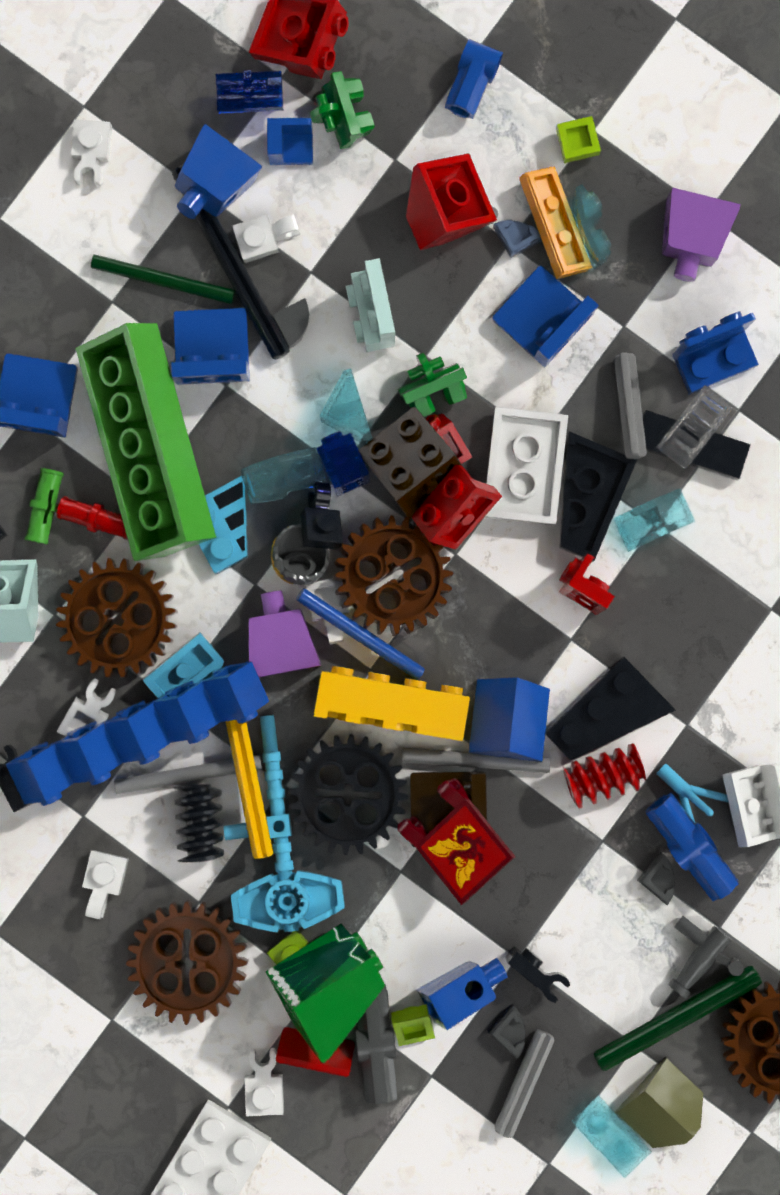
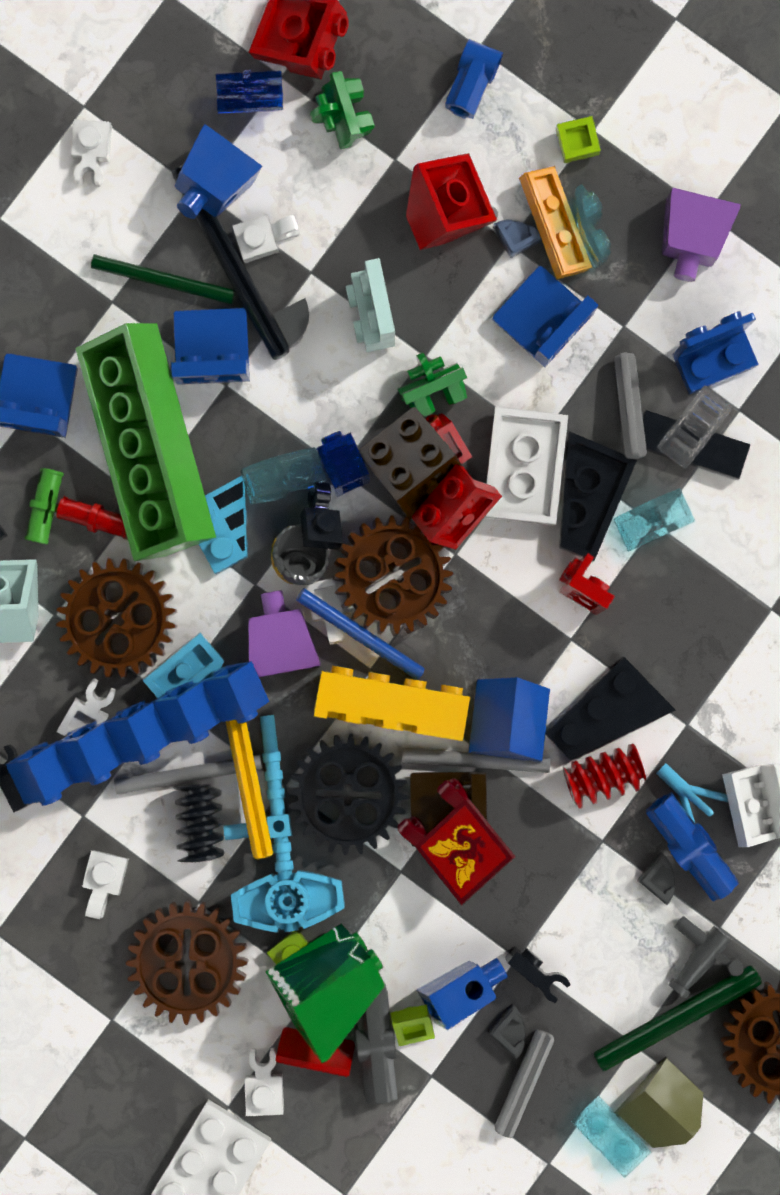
(290, 141): blue panel -> none
(345, 410): clear light blue slope -> none

